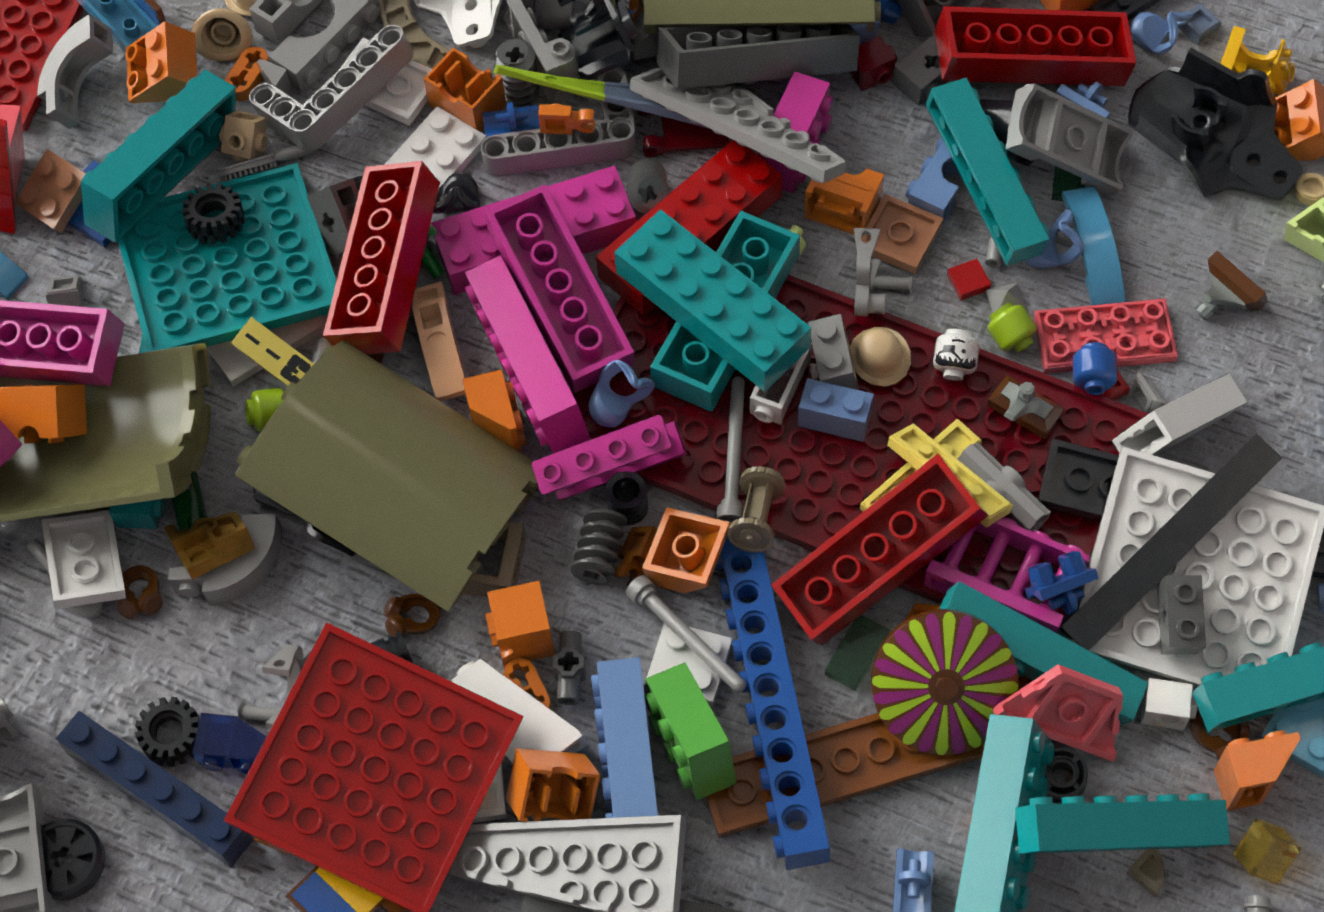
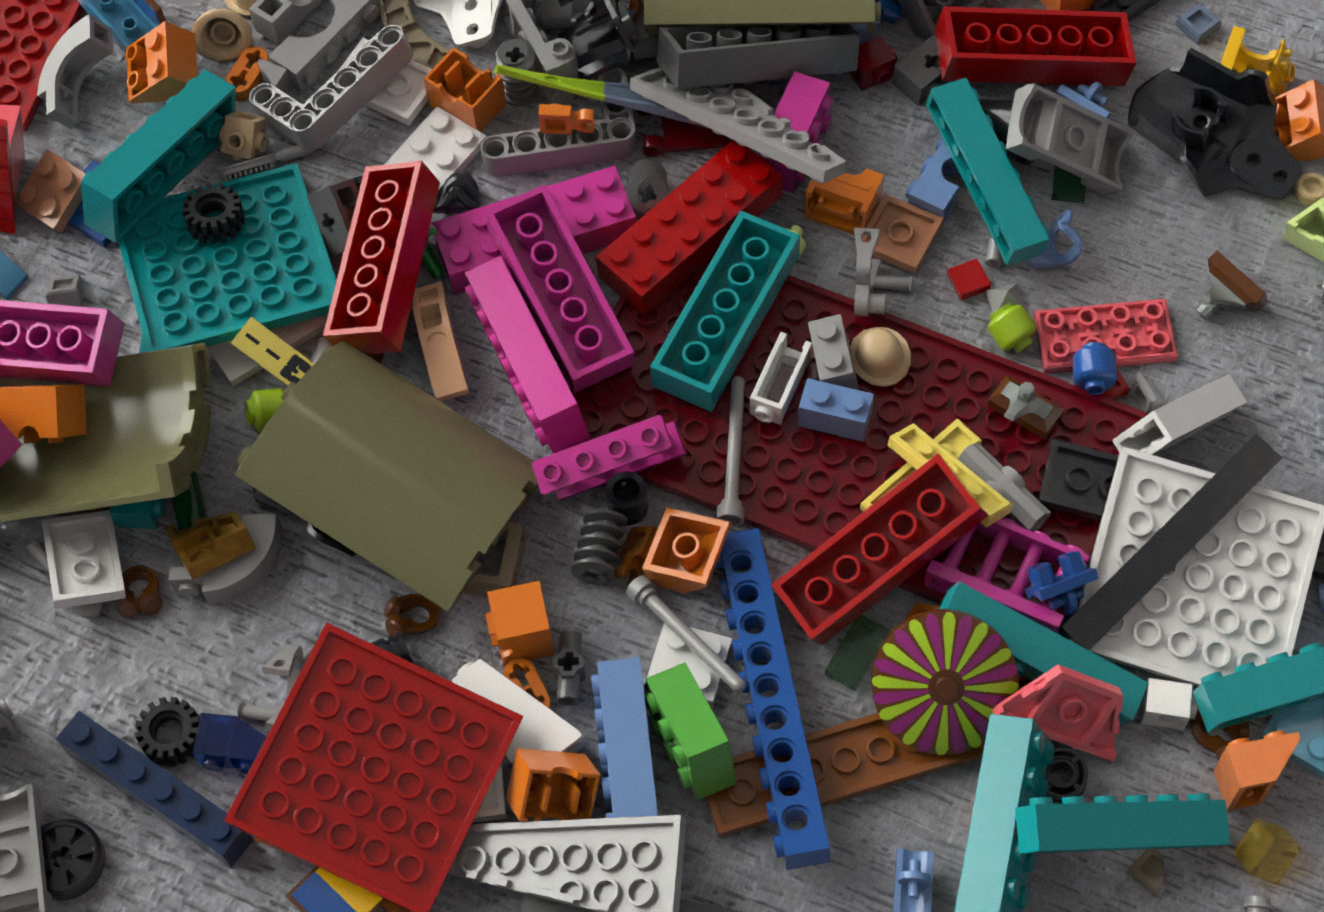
(495, 407): orange slope -> none
(511, 120): blue hips -> none
(610, 408): medium blue piece -> none
(713, 300): teal brick -> none
(751, 531): dark tan hose -> none
(956, 354): white head -> none
(1099, 251): dark azure slope -> none
(1151, 30): medium blue piece -> none
(1181, 614): dark grey brick -> none

